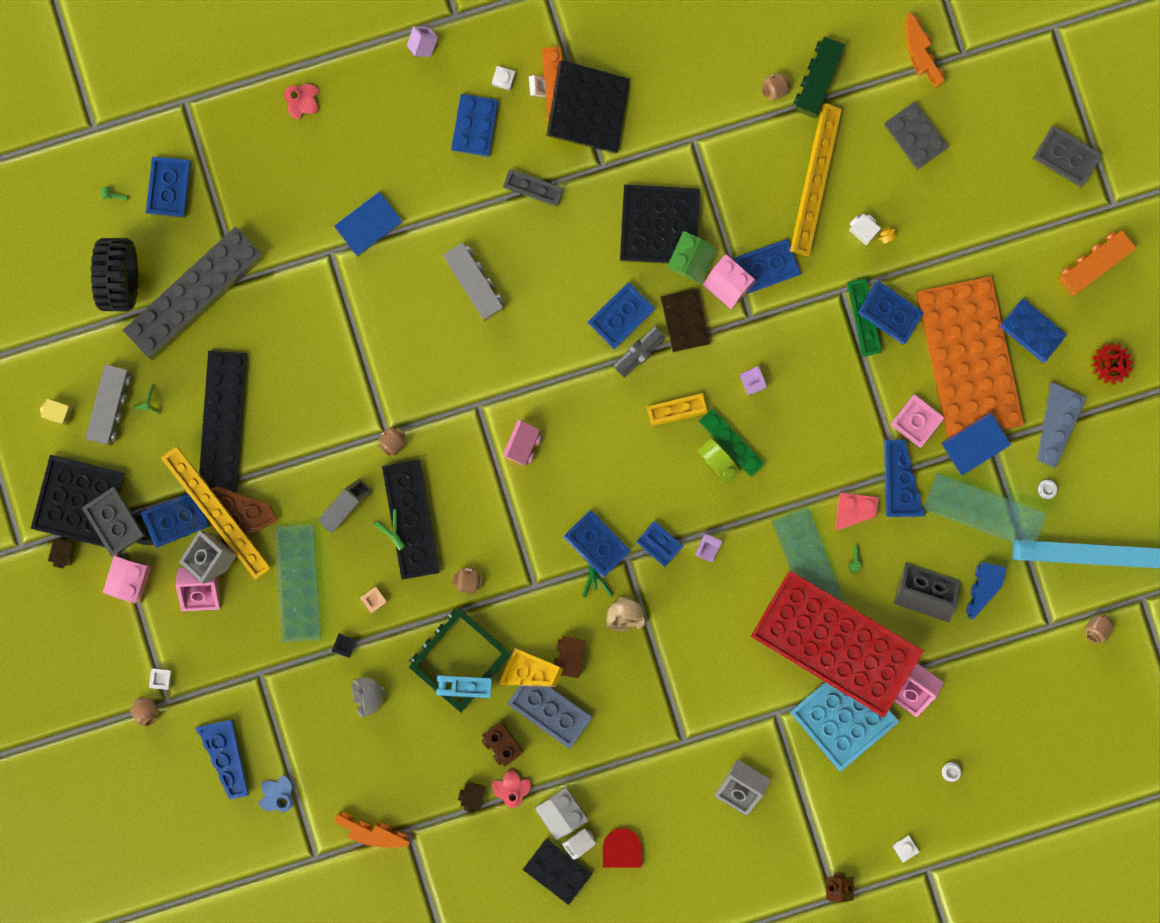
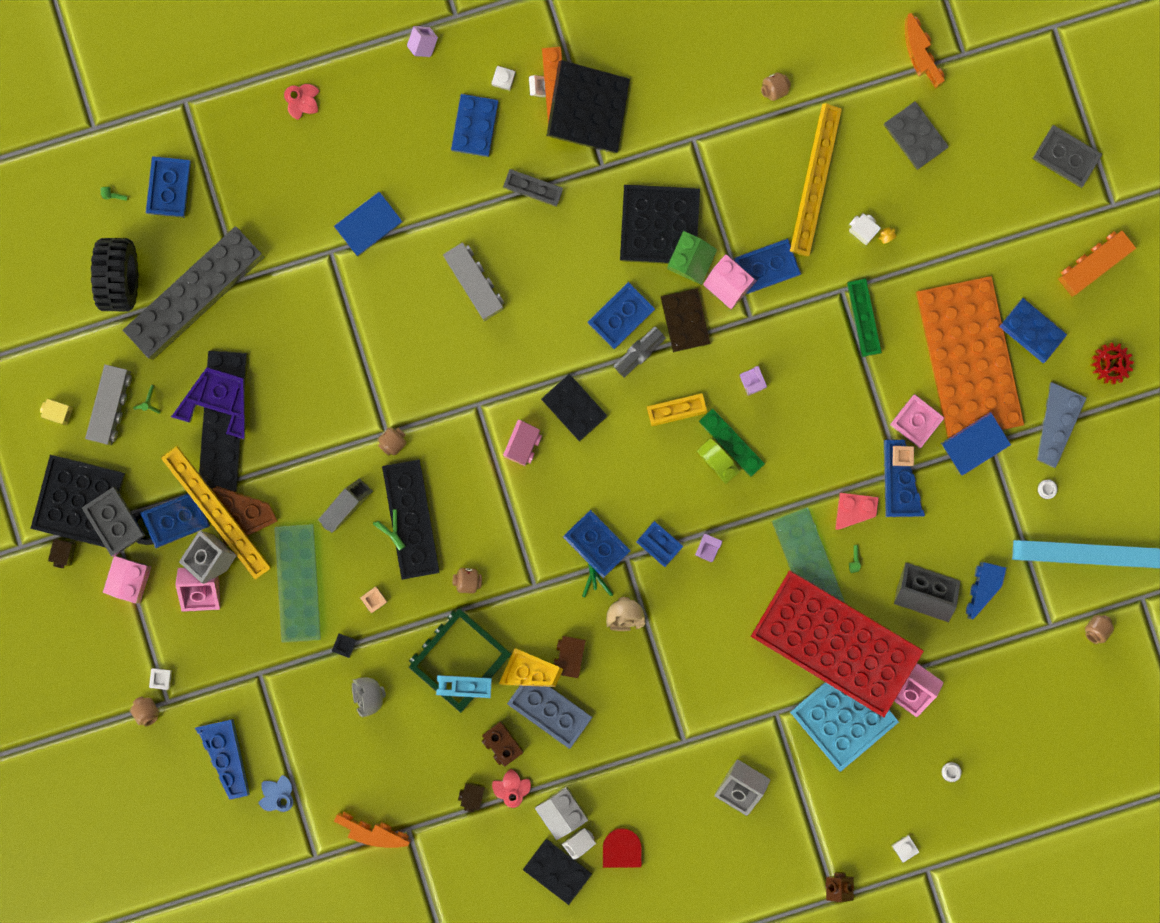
(220, 393): none -> dark purple wing
(574, 407): none -> black plate
(819, 78): dark green brick -> none
(890, 312): blue plate -> none
(903, 456): none -> light nougat plate
(984, 511): clear light blue plate -> none

